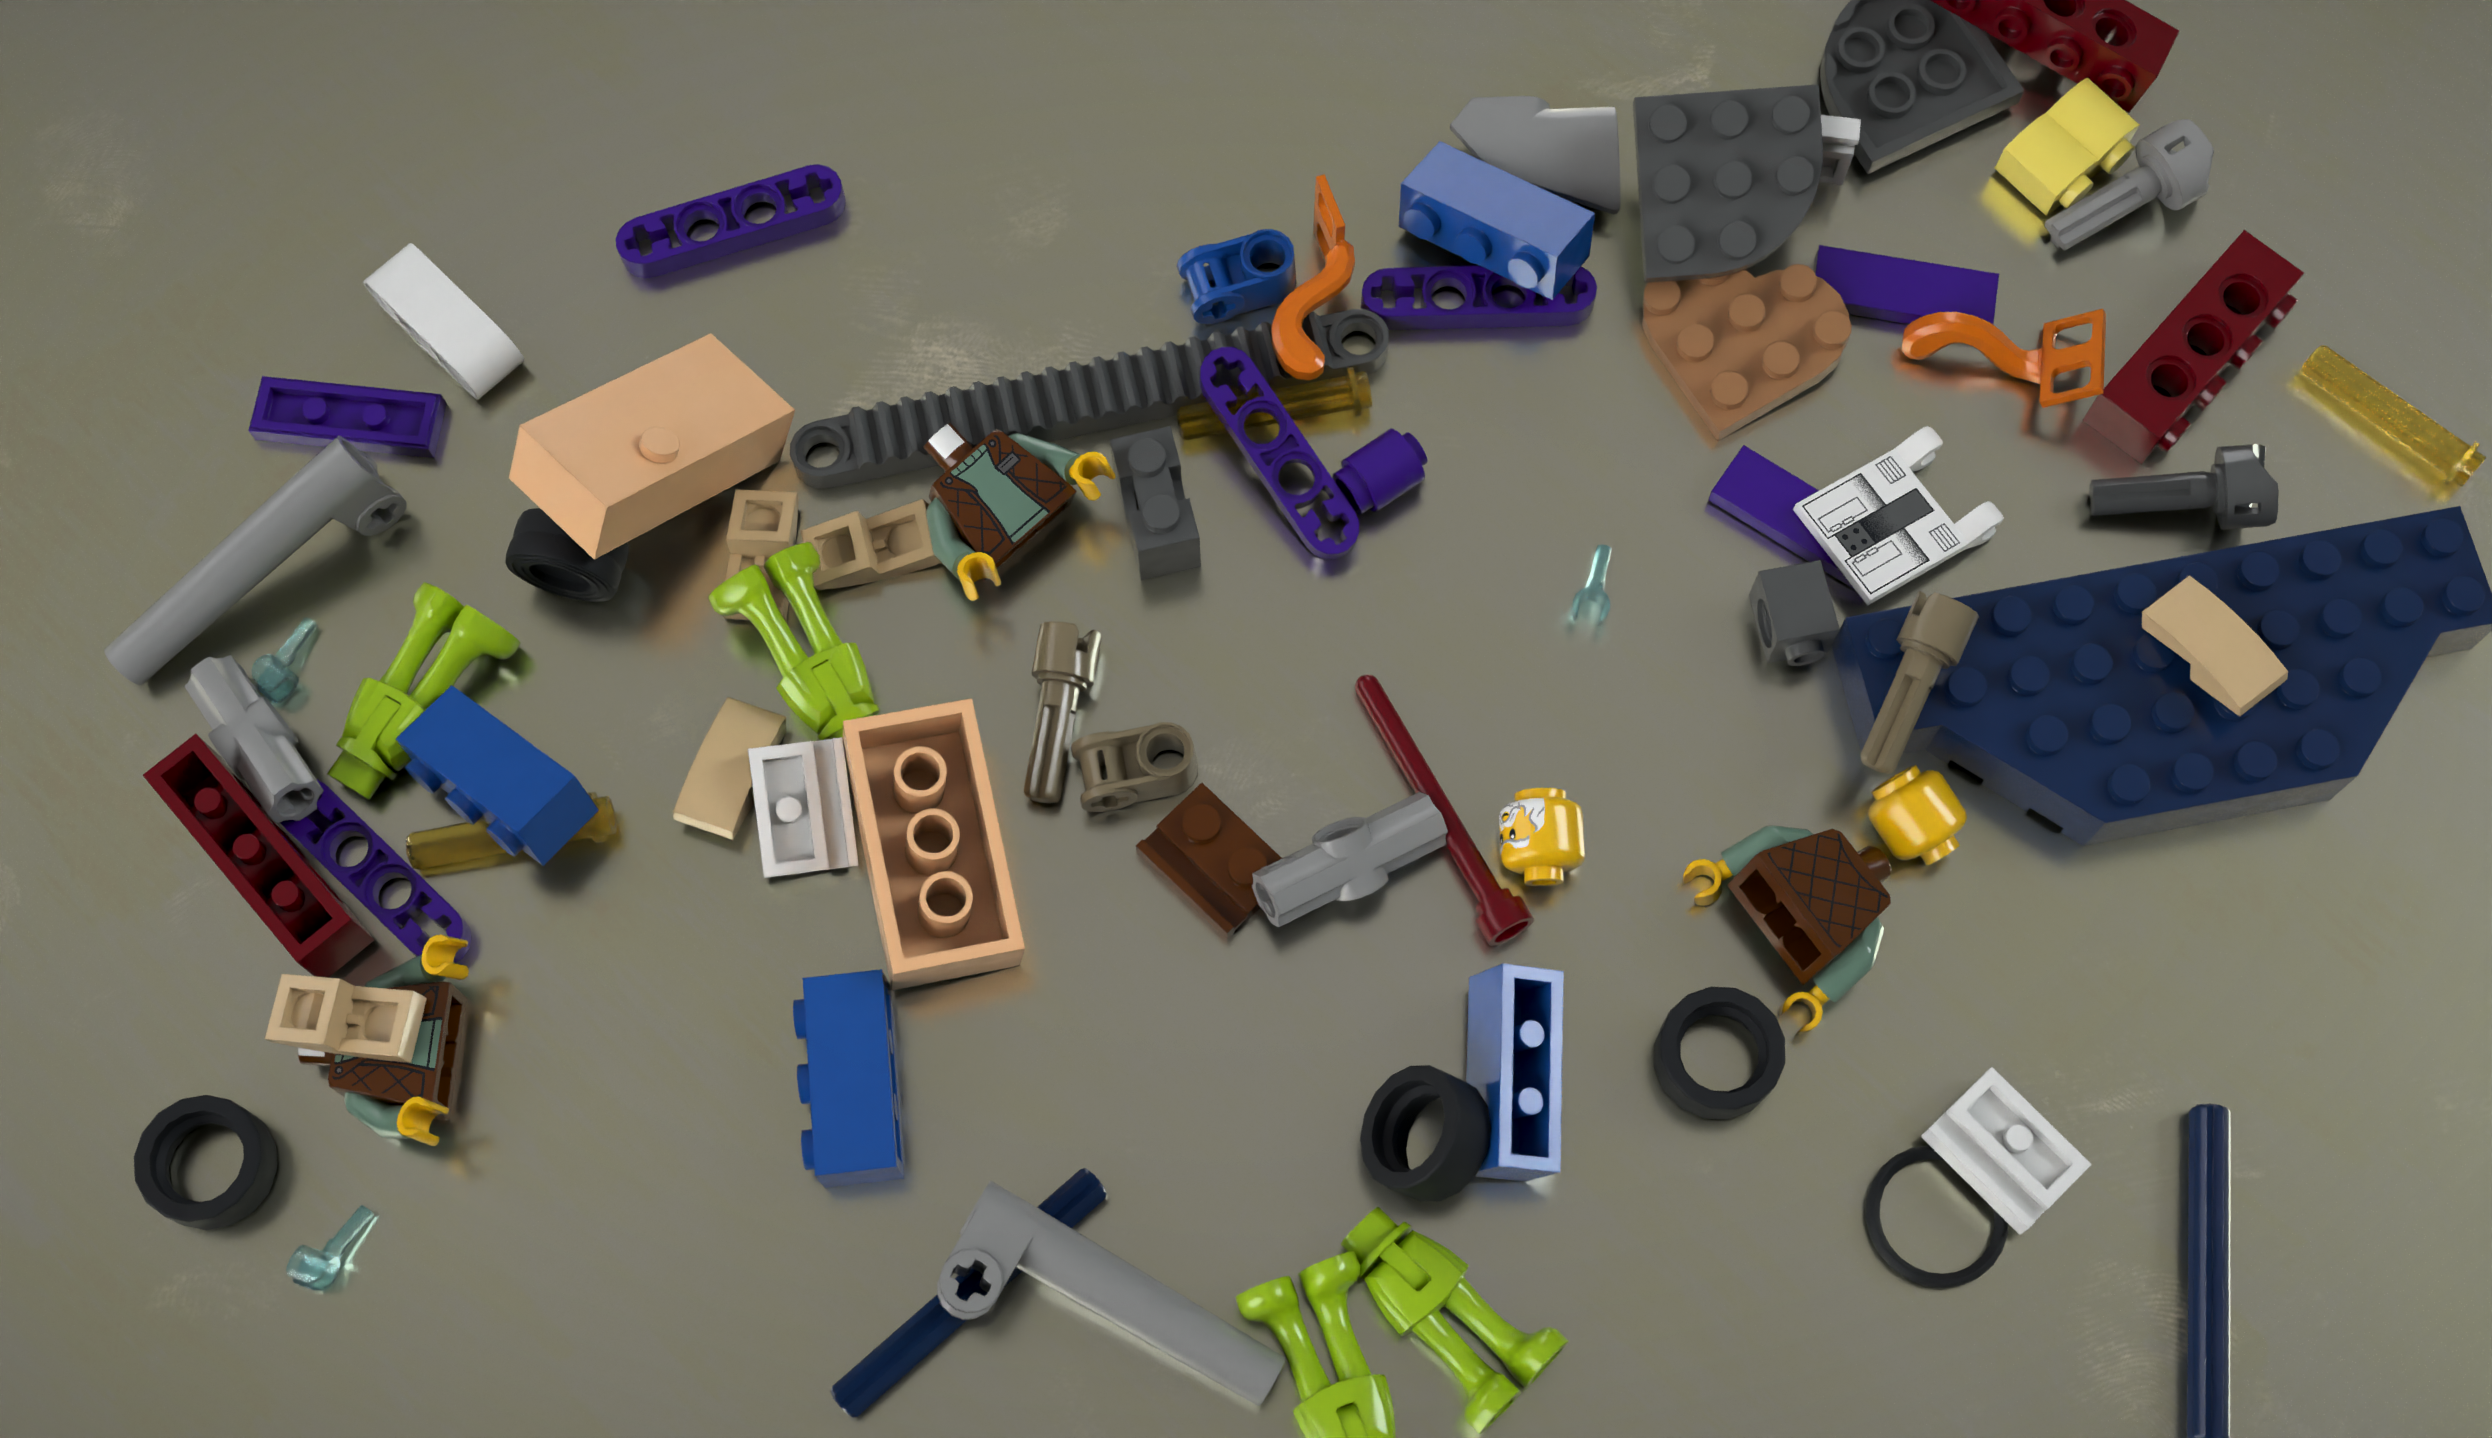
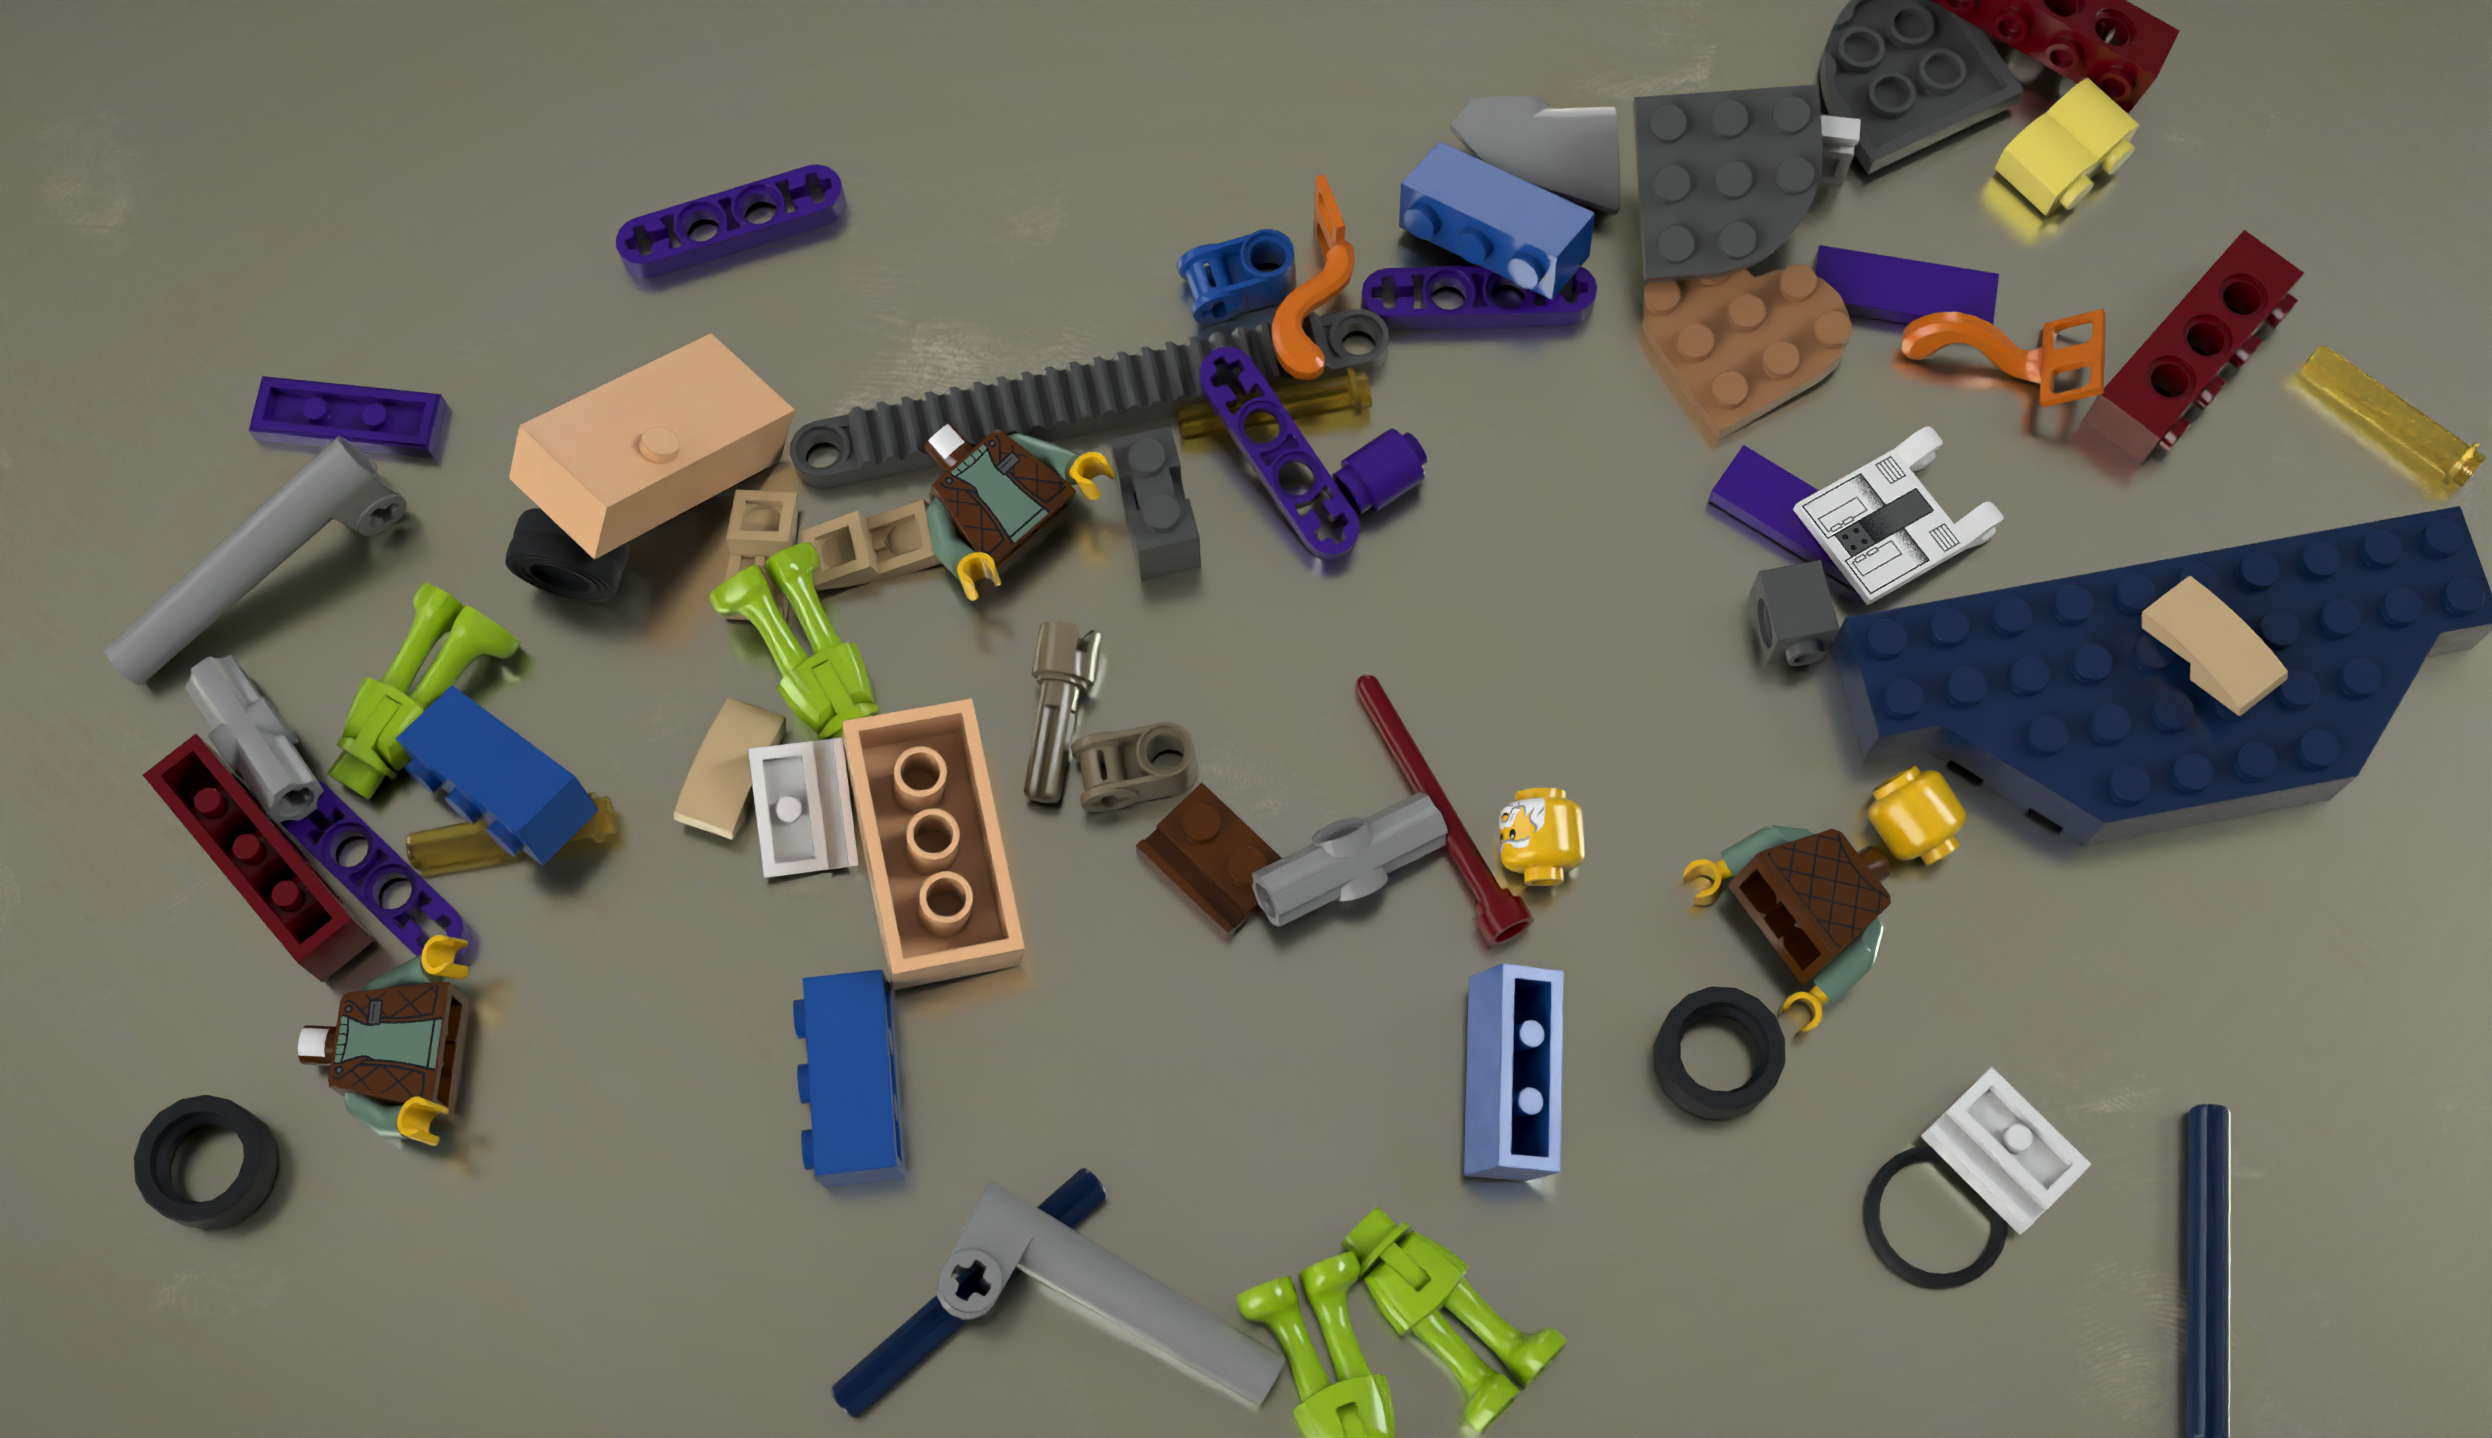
(272, 671): clear light blue hand -> none
(320, 1268): clear light blue hand -> none
(346, 1018): tan slope -> none
(444, 321): white beam -> none
(1458, 1151): black tyre -> none
(1595, 585): clear light blue hand -> none
(1931, 640): dark tan piece -> none
(2162, 173): light grey piece -> none
(2230, 488): dark grey piece -> none

